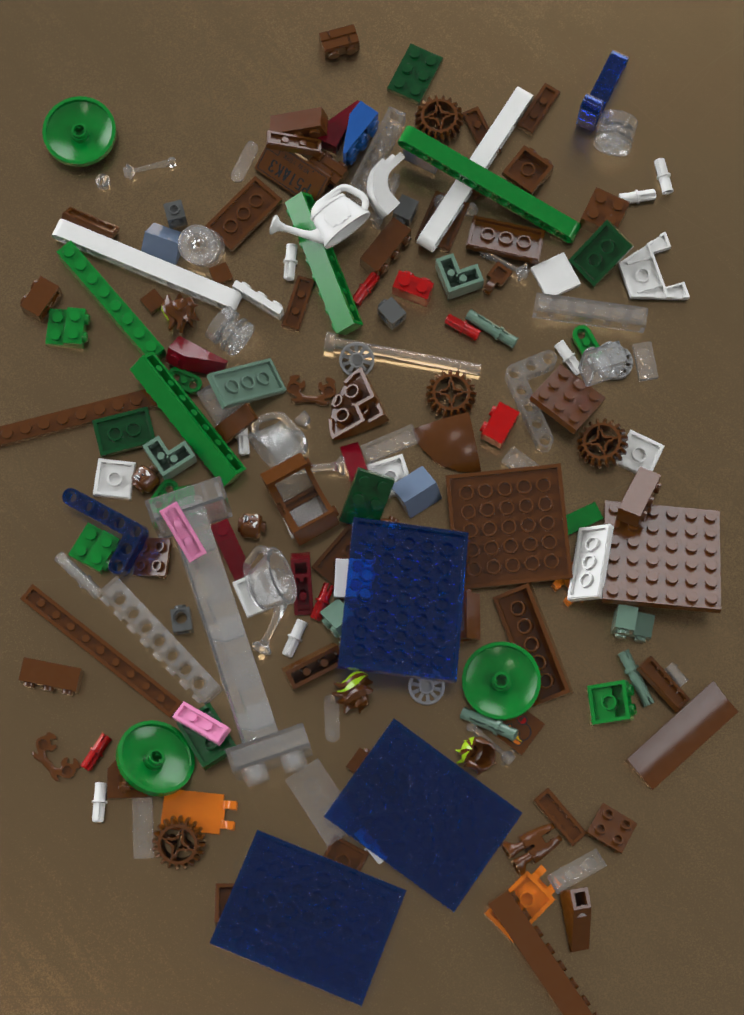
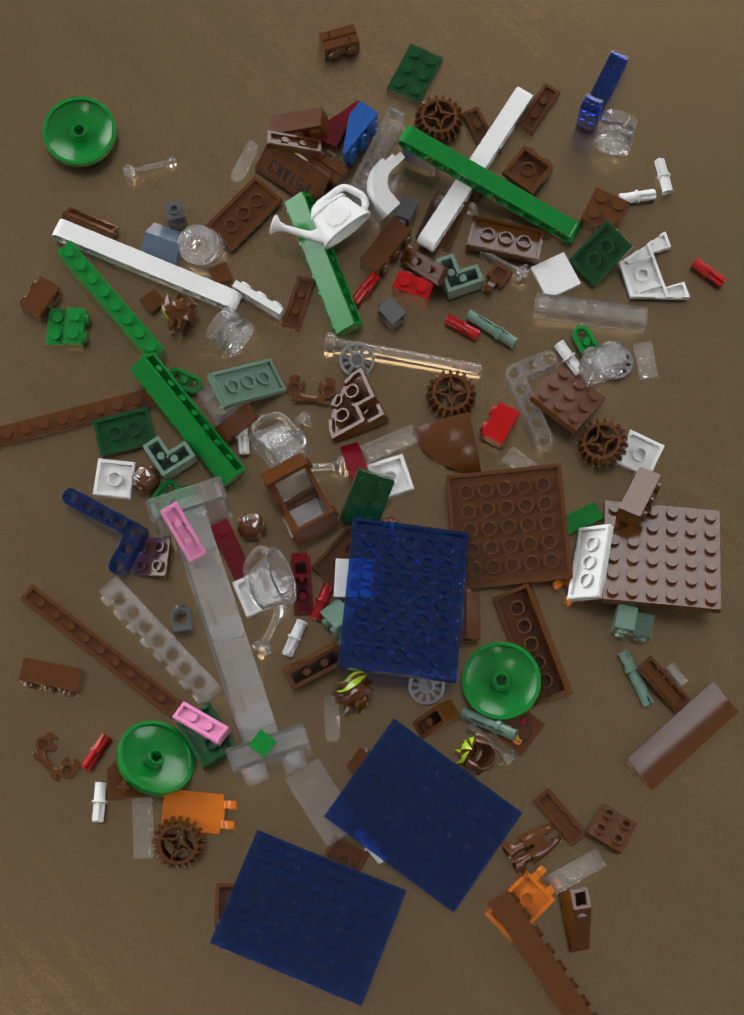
(85, 581): clear pin -> none
(94, 548): green plate -> none
(105, 183): clear hinge -> none
(193, 358): dark red slope -> none
(262, 743): none -> green tile
(290, 261): white axle -> none
(416, 491): sand blue slope -> none
(424, 265): none -> reddish brown tile
(436, 718): none -> reddish brown slope
(611, 702): green plate -> none
(708, 272): none -> red axle

